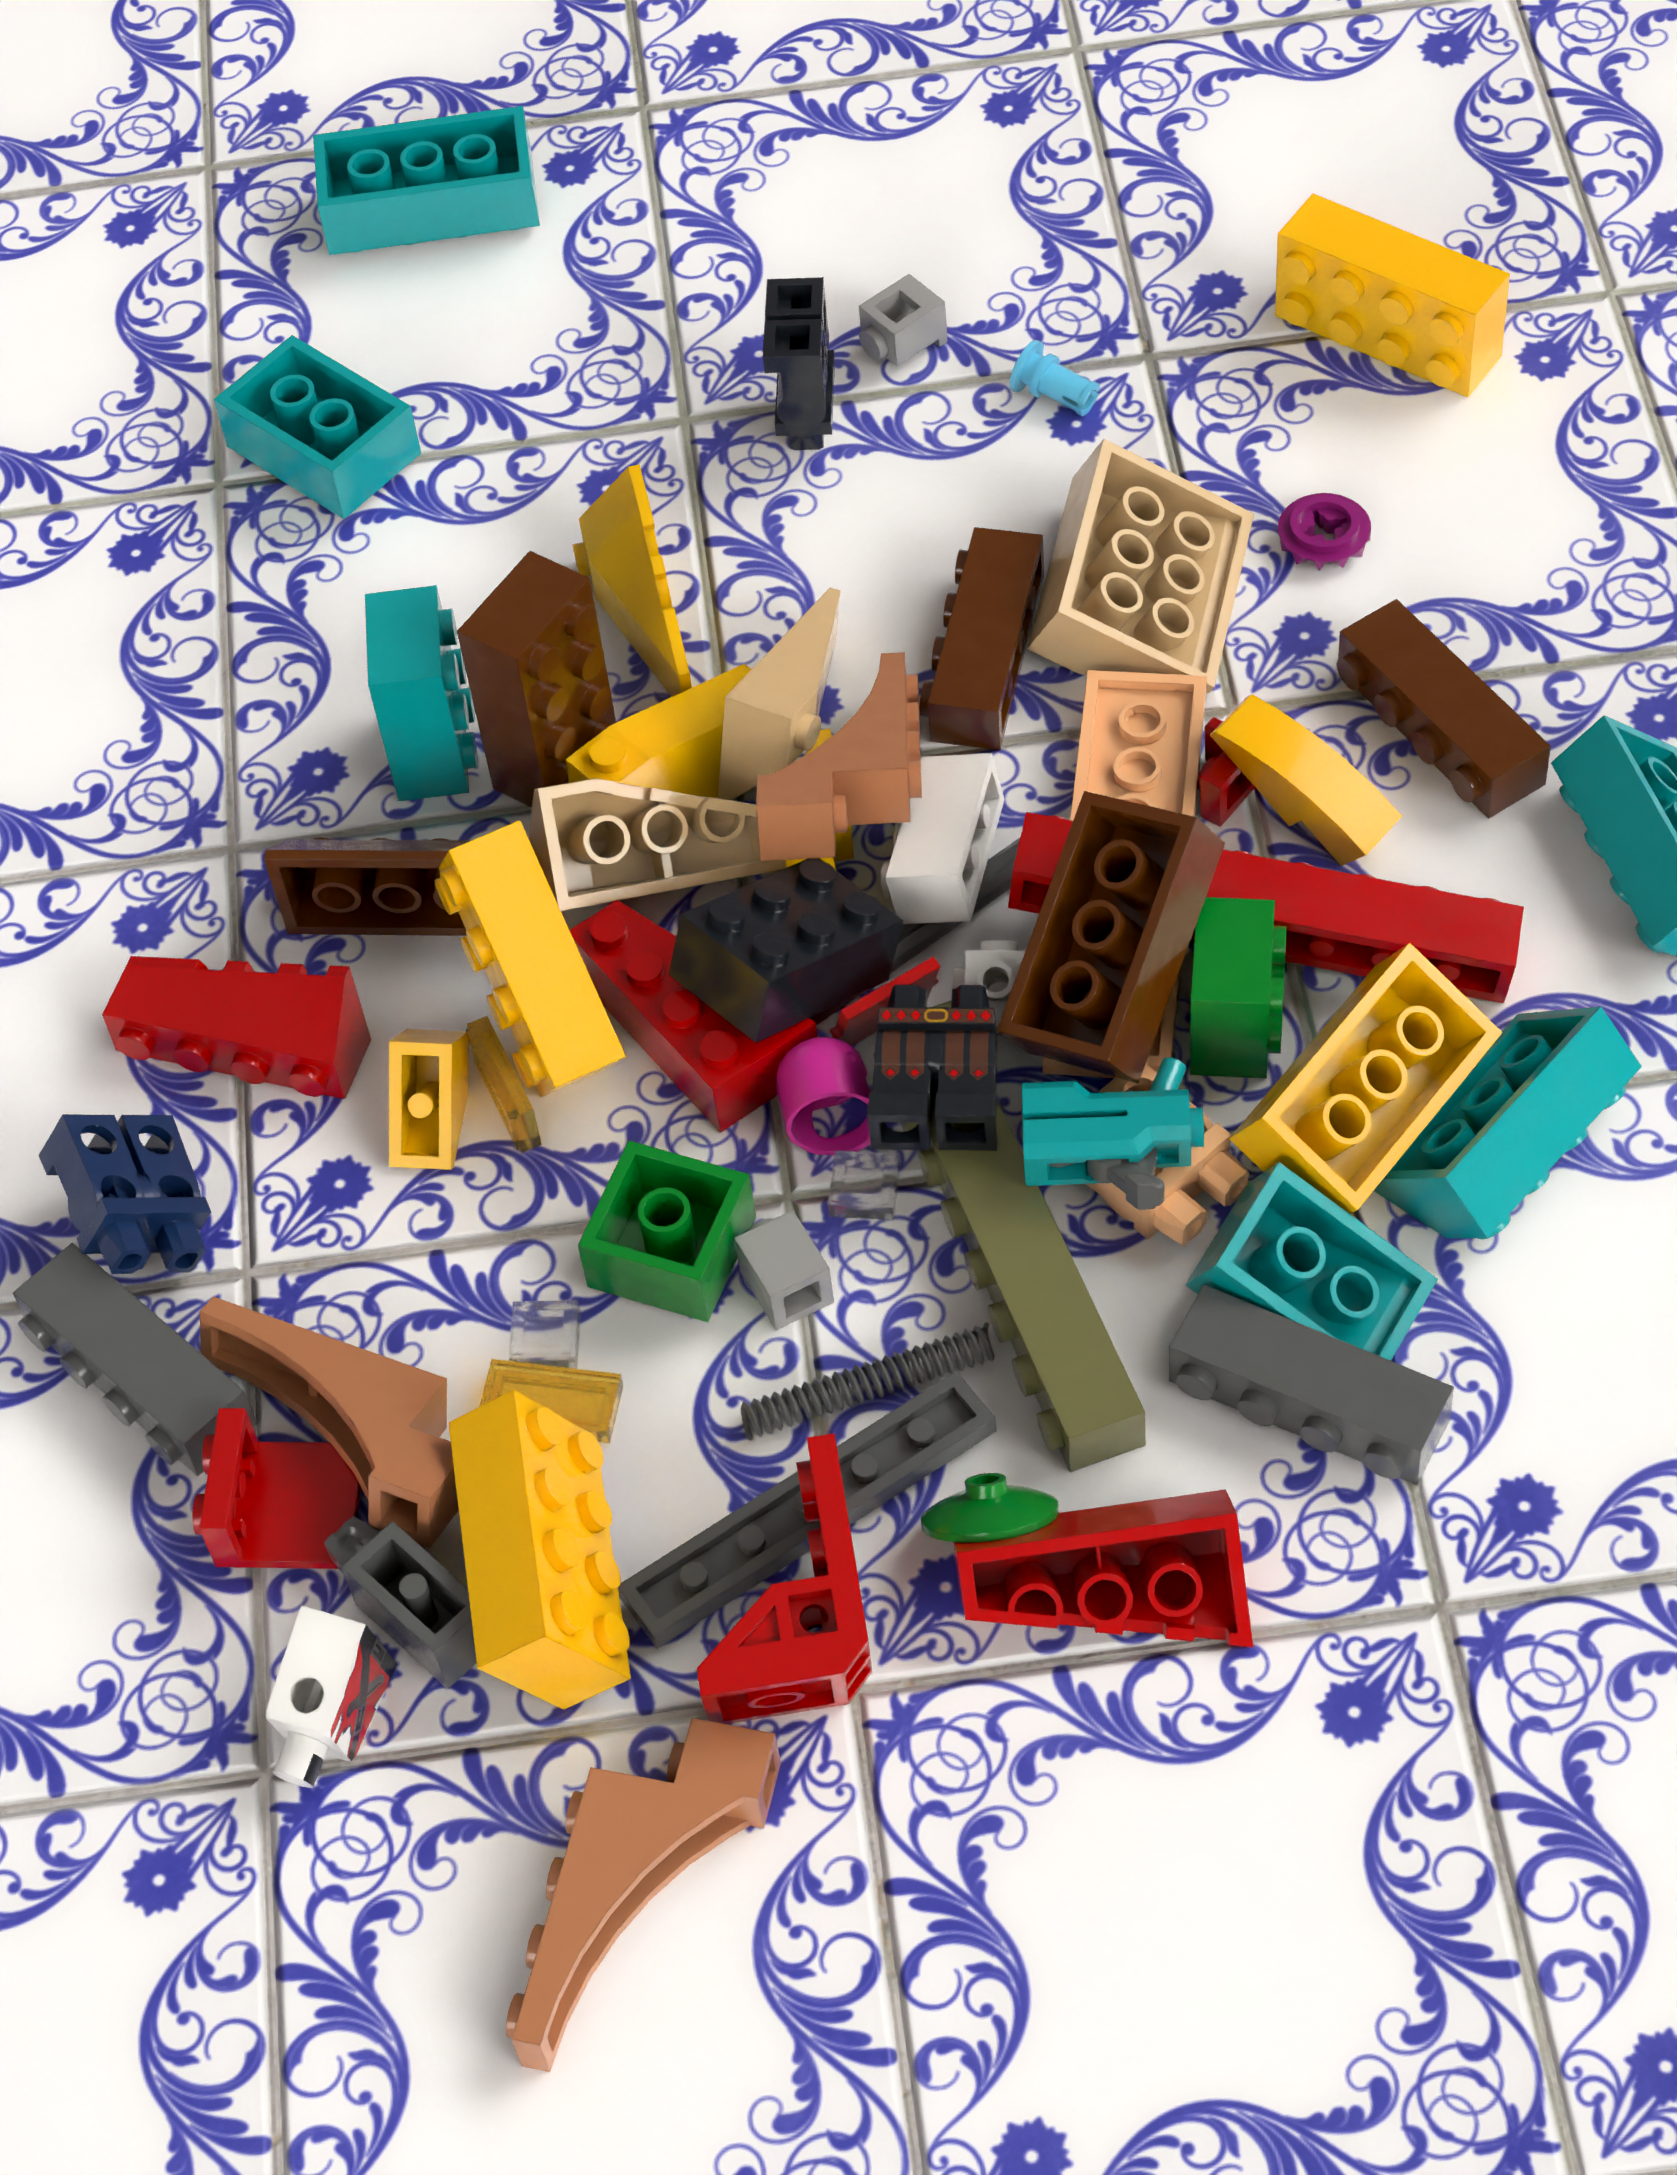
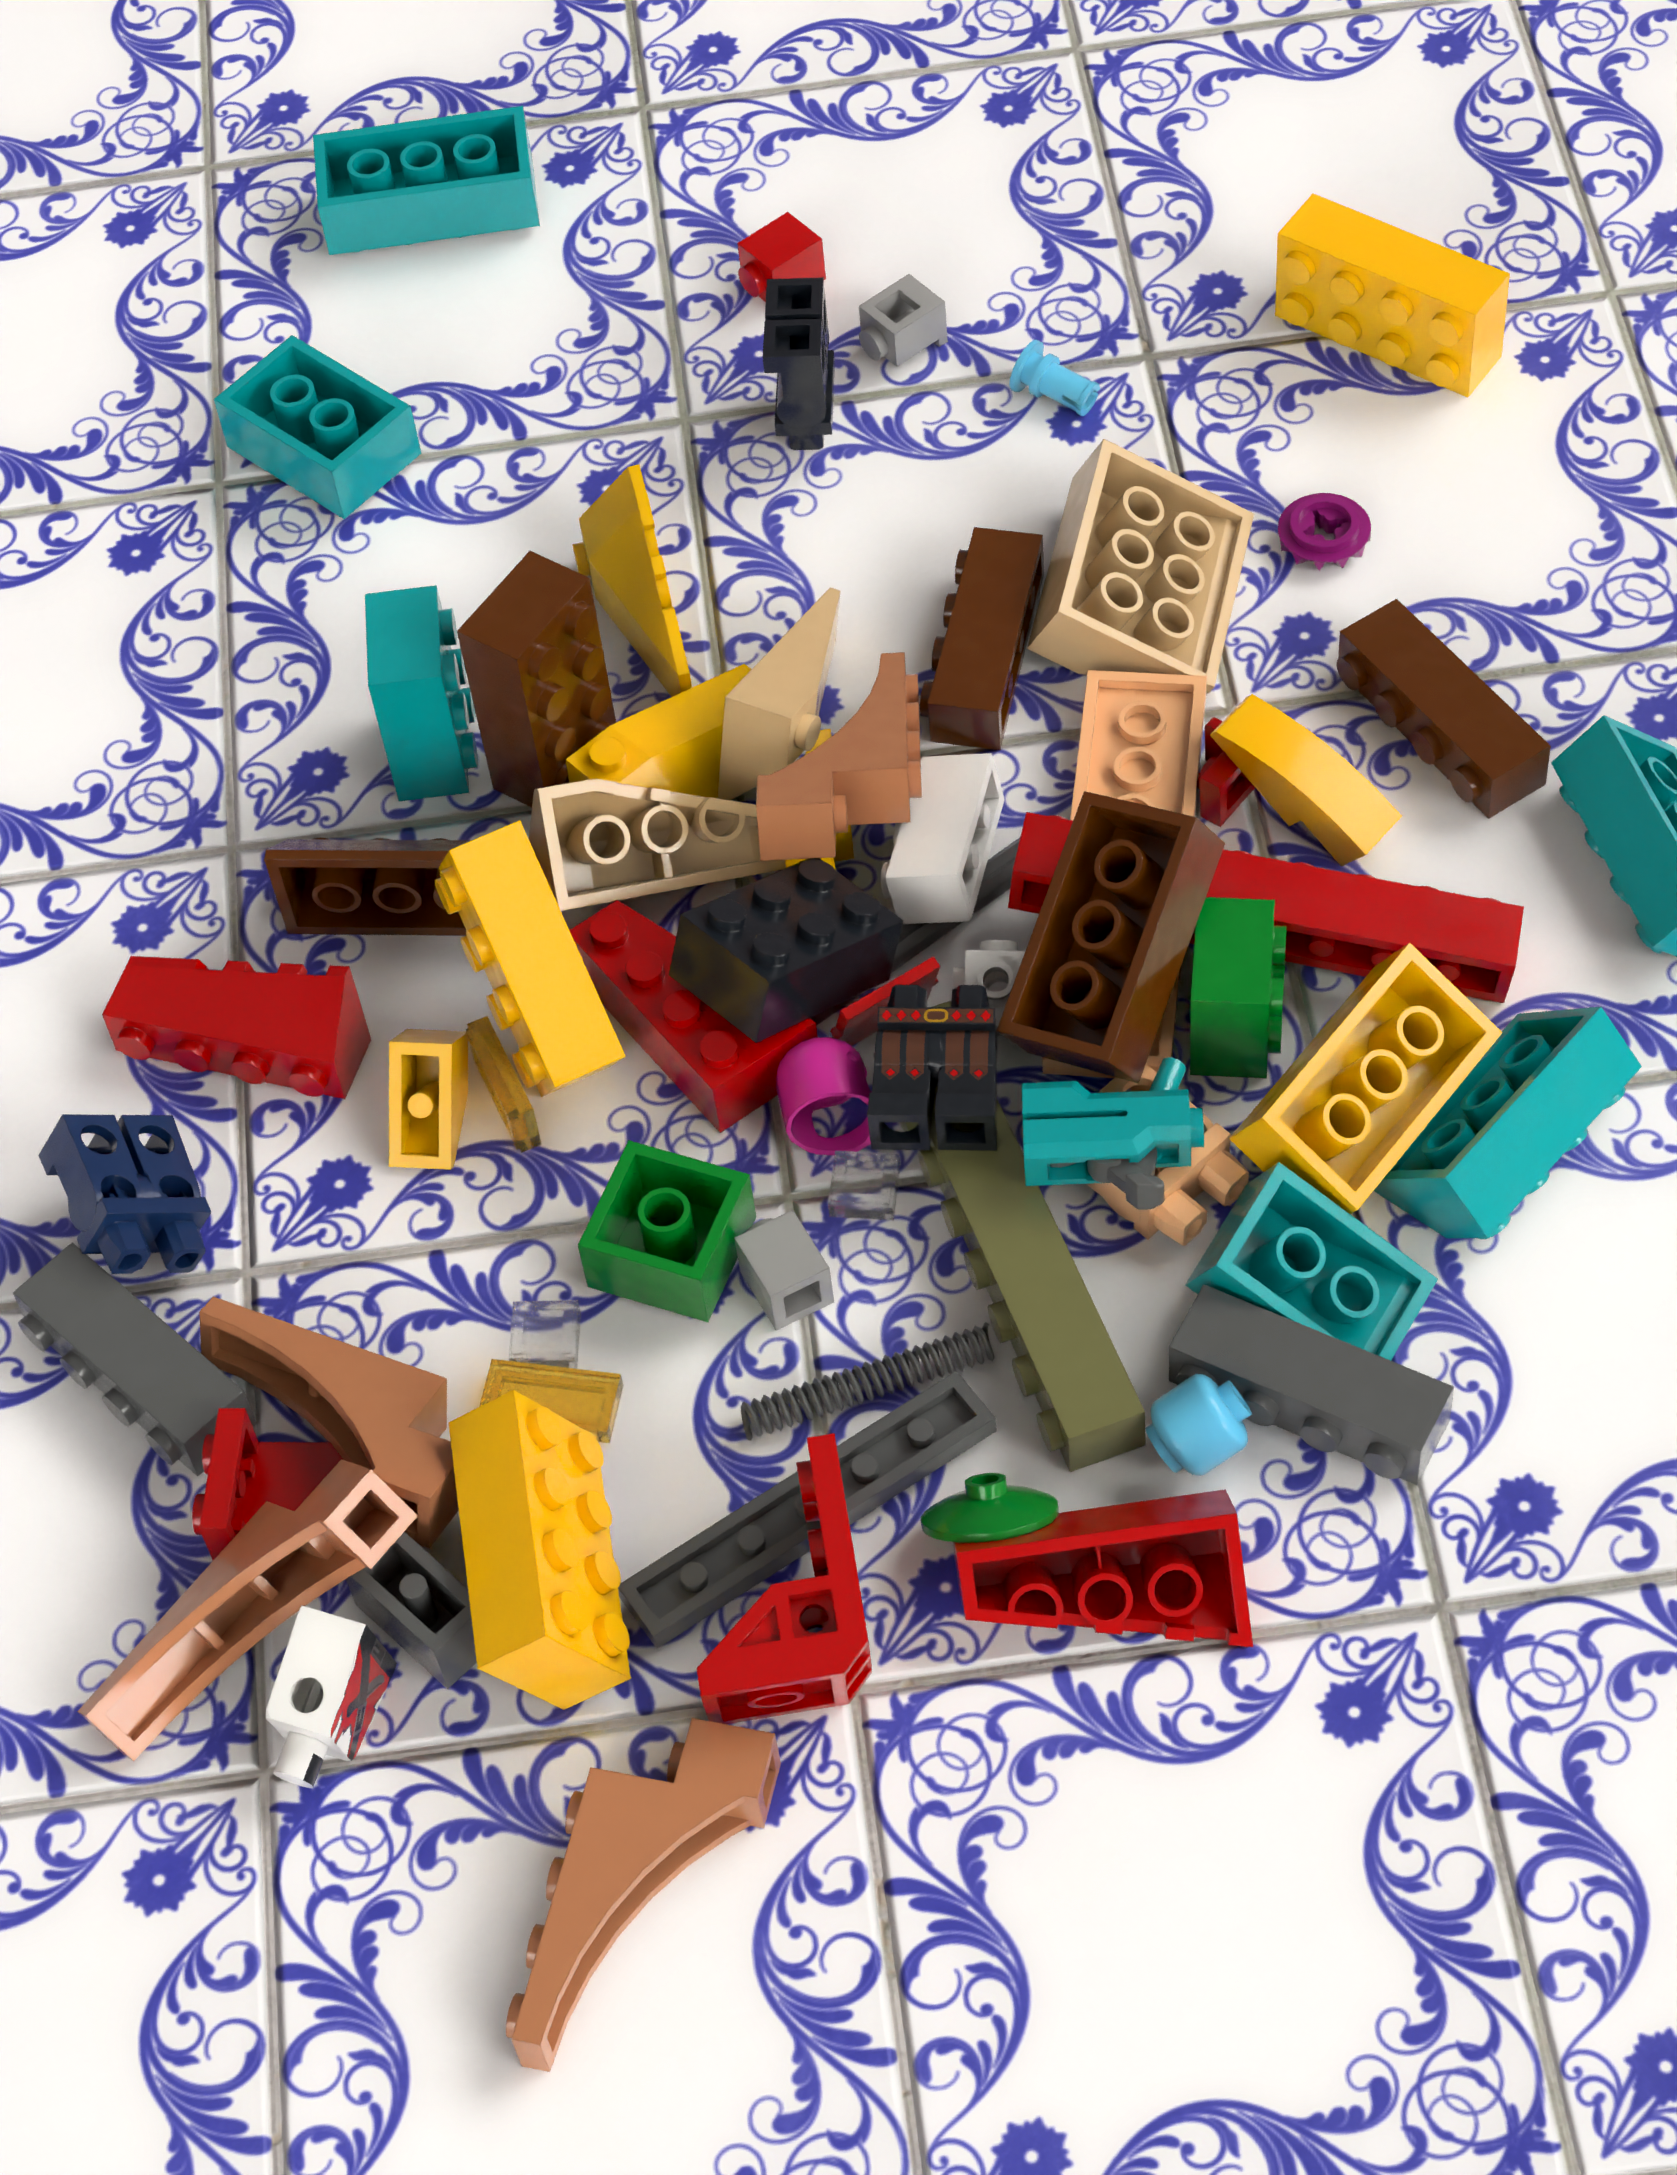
(243, 1595): none -> nougat arch
(779, 252): none -> red brick
(1198, 1425): none -> medium azure head

